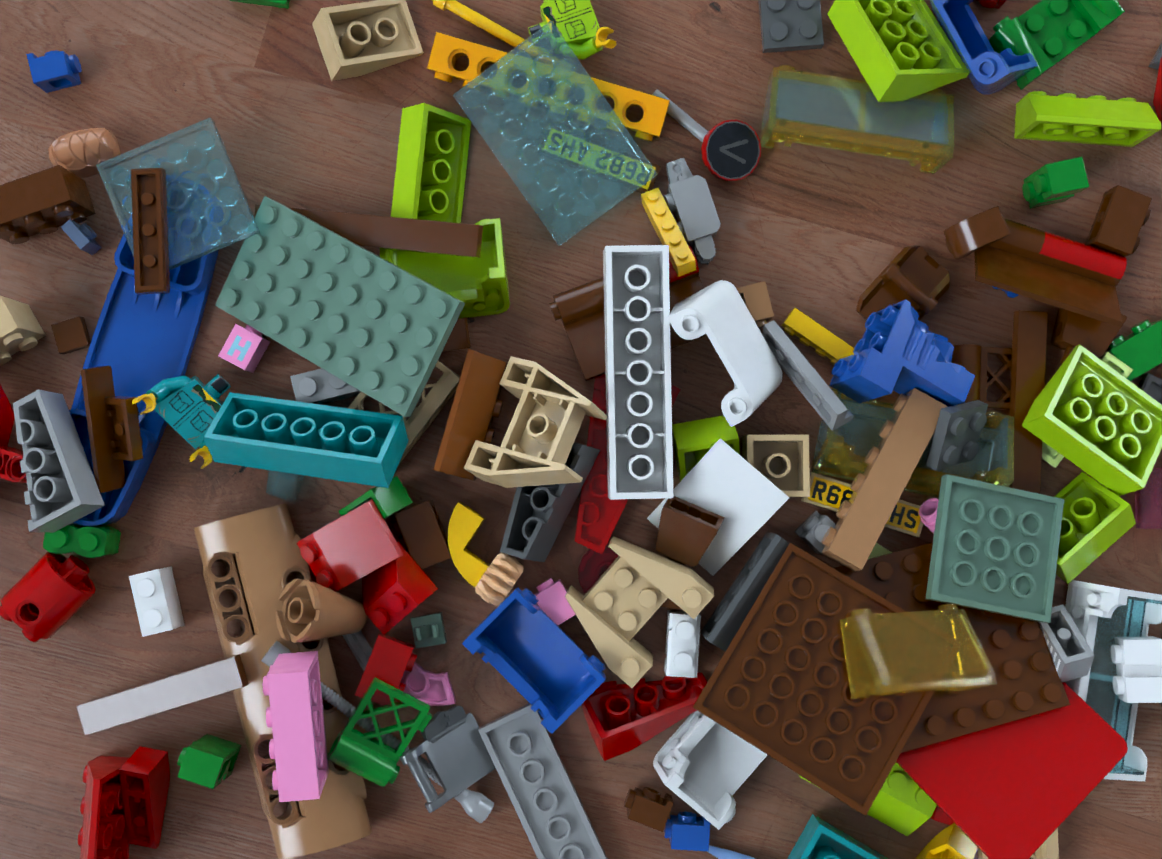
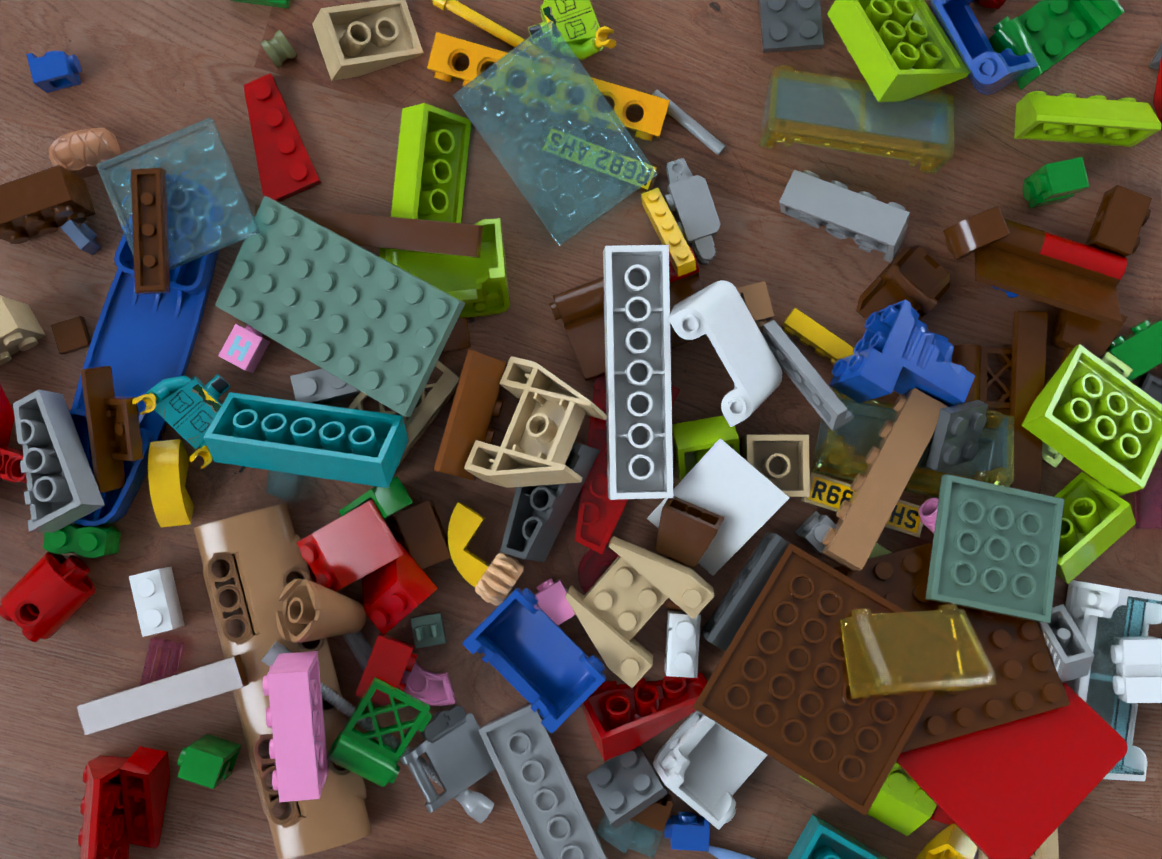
(151, 656): none -> clear pink tile
(167, 479): none -> yellow brick
(278, 49): none -> olive wheel
(279, 149): none -> red wing
(626, 786): none -> dark grey plate
(630, 836): none -> clear light blue slope
(731, 150): black tile -> none
(846, 213): none -> light grey wedge

